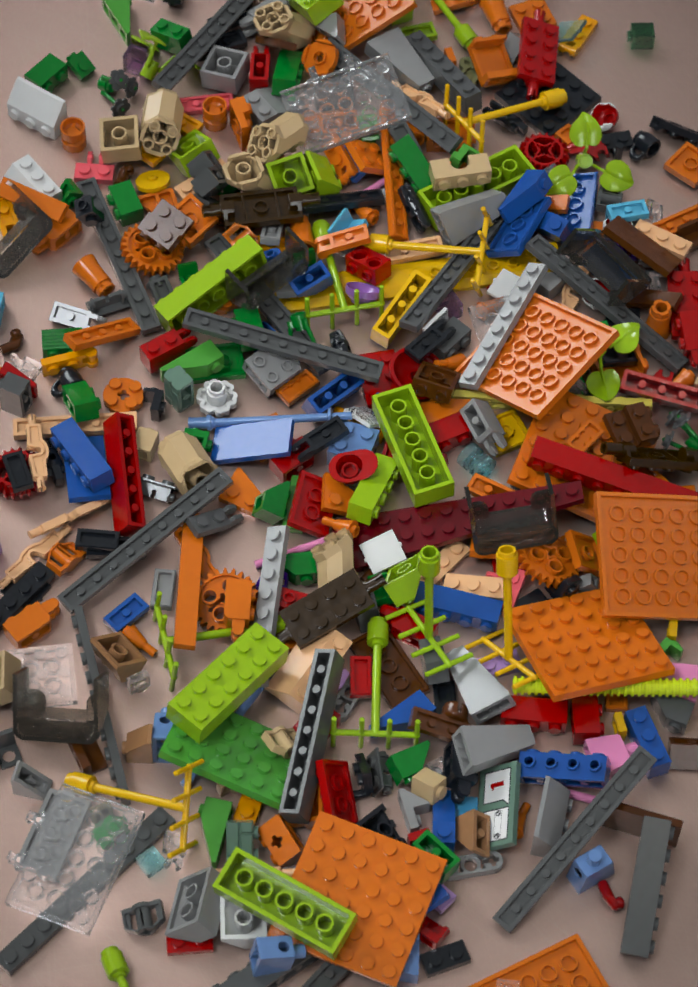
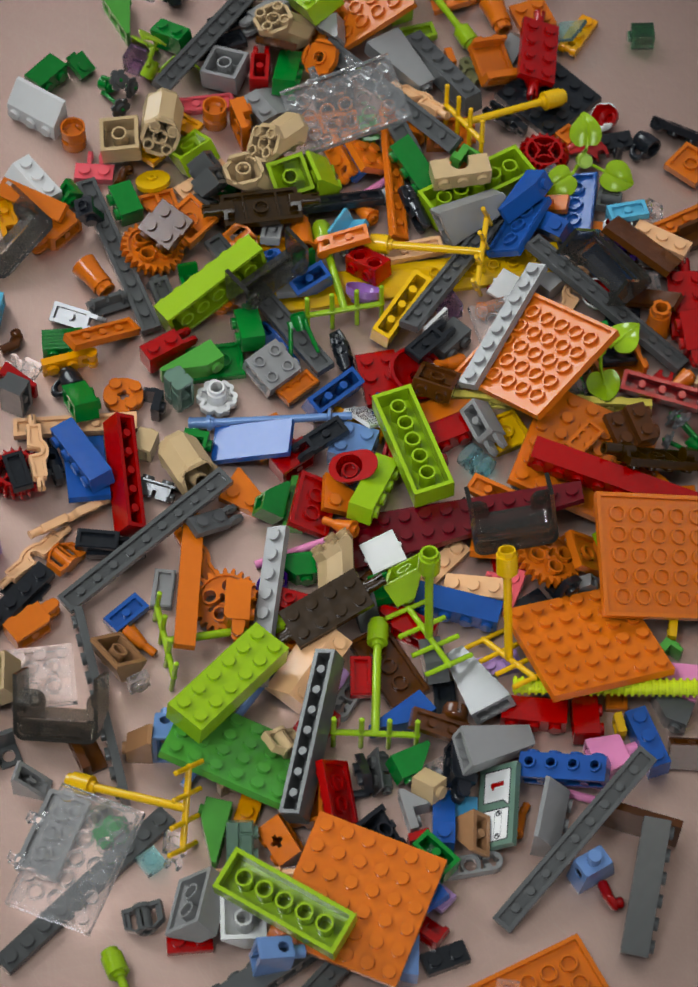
(283, 345): dark grey plate -> none

